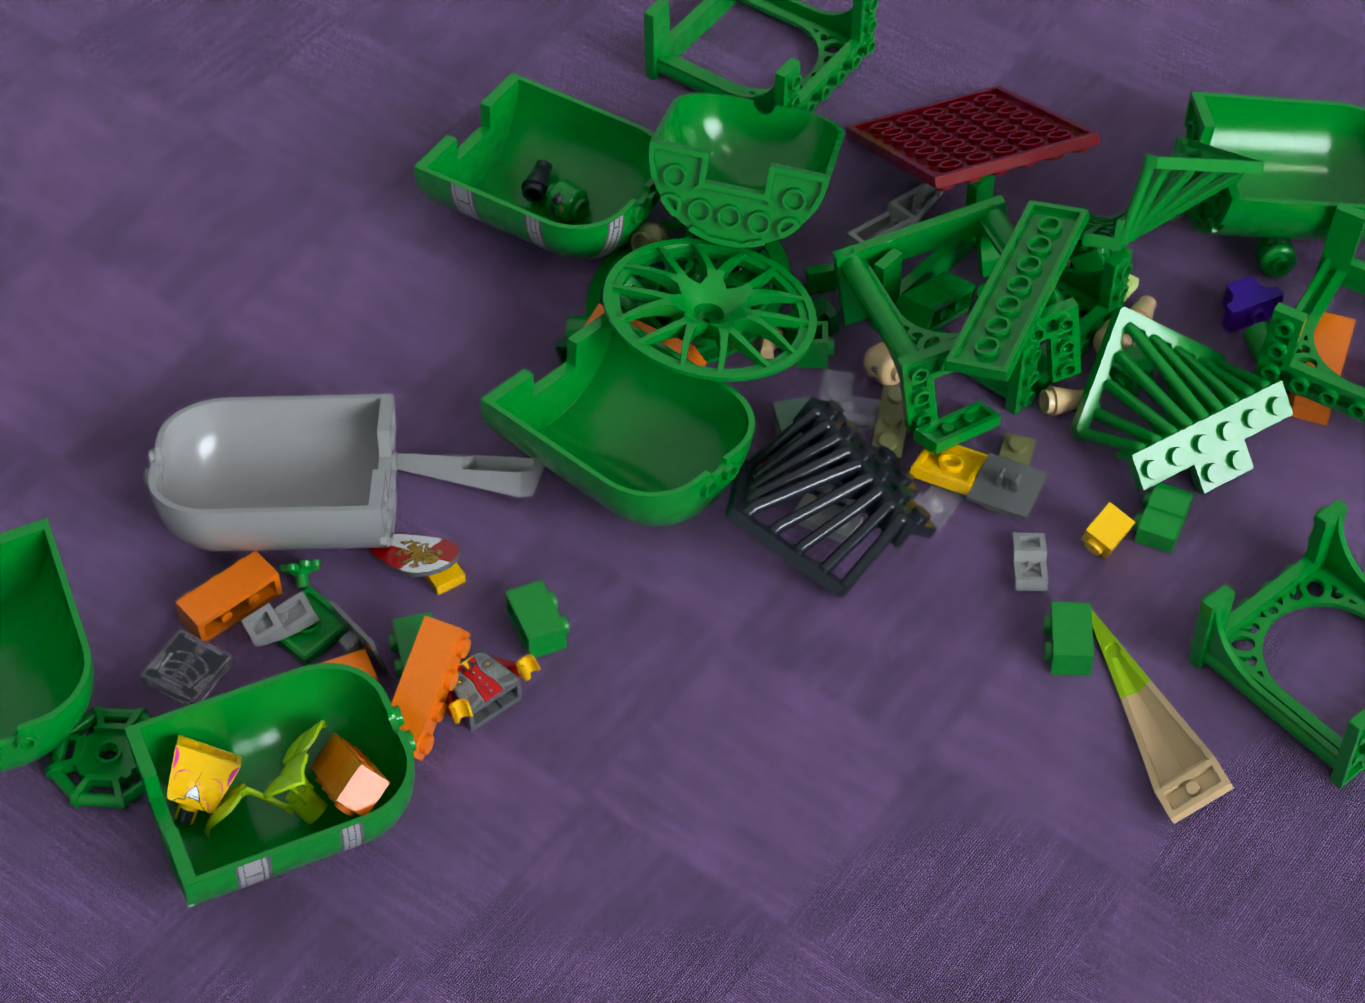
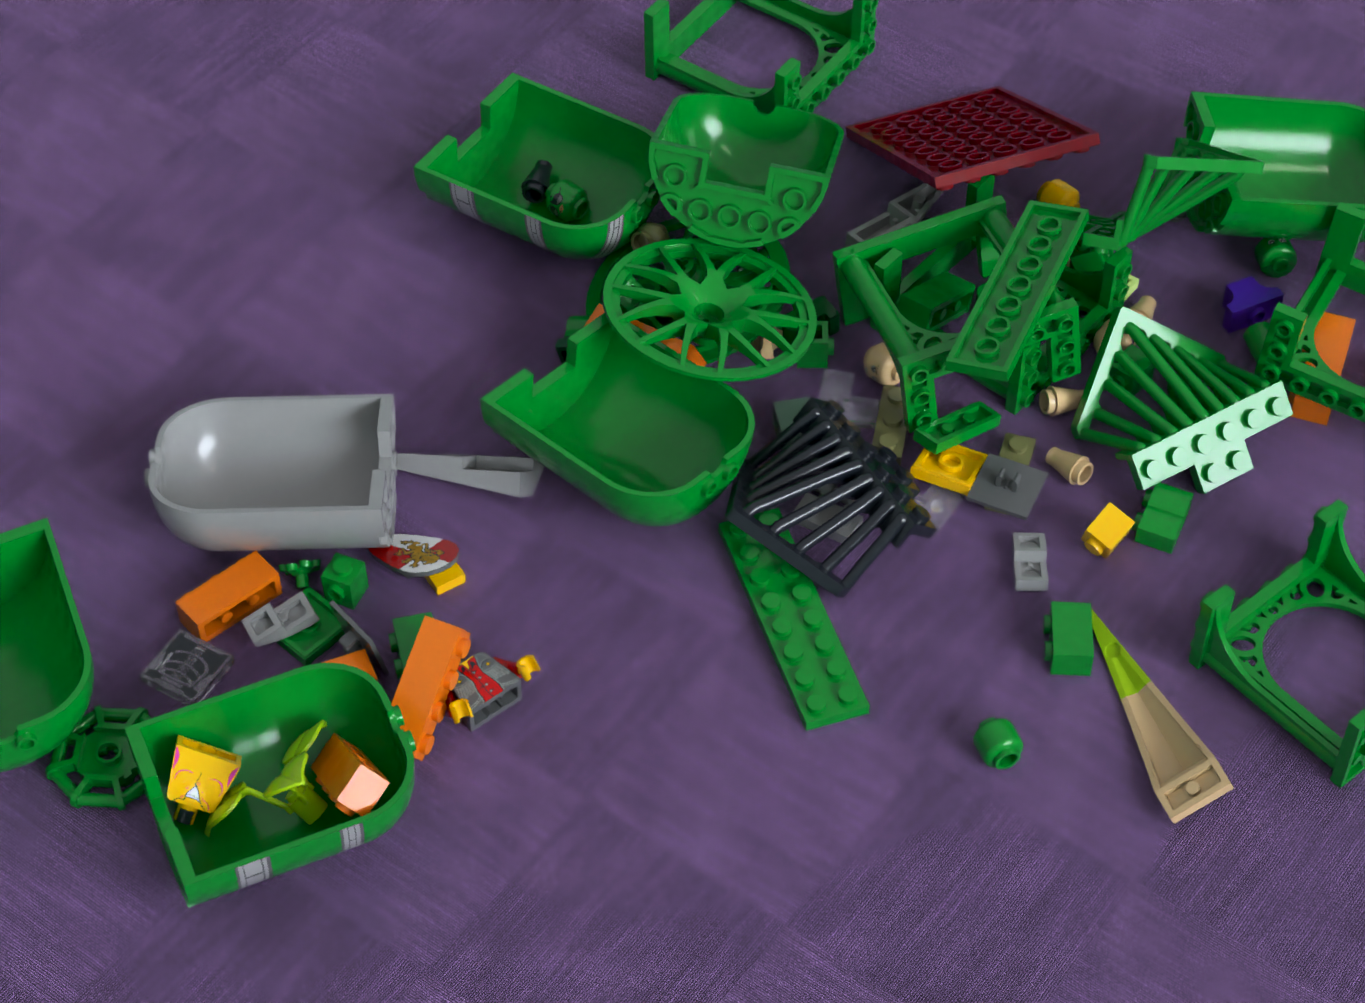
(344, 580): none -> green brick
(537, 619): green brick -> none
(795, 629): none -> green plate
(820, 279): green tile -> none
(998, 743): none -> green head
(1058, 193): none -> yellow head
(1072, 466): none -> tan cone

